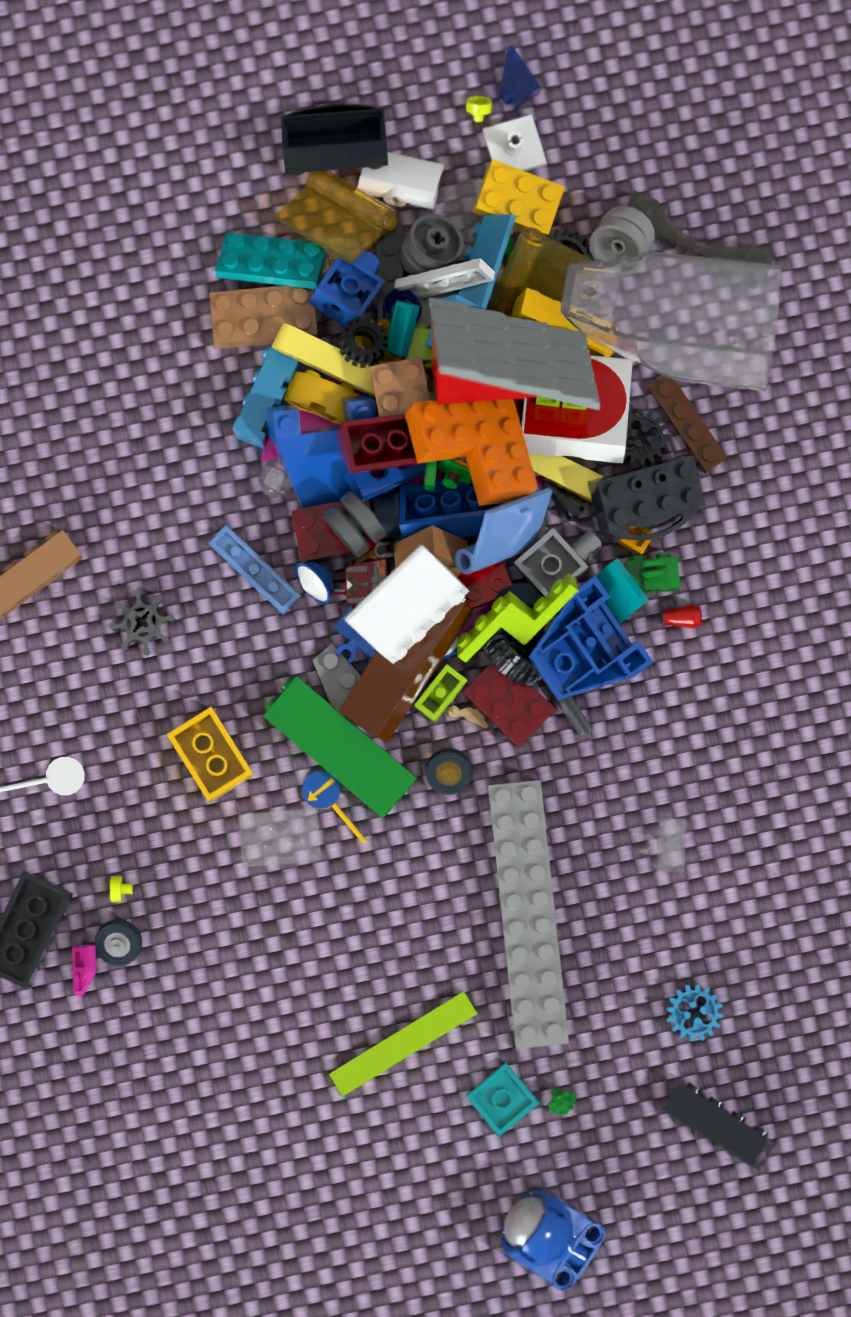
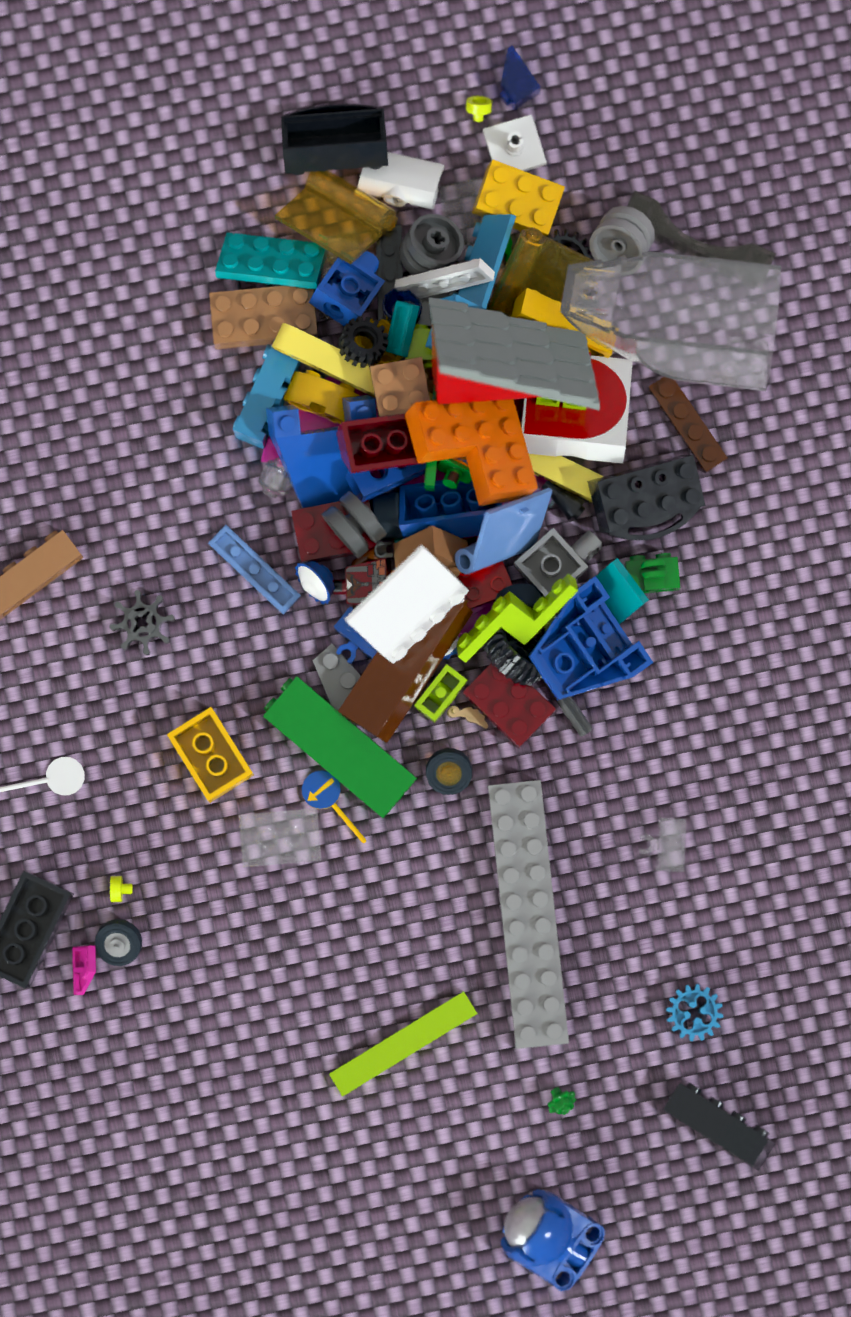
(502, 1099): teal tile -> none
(636, 546): light orange plate -> none
(655, 443): black gear -> none
(684, 616): red cone -> none

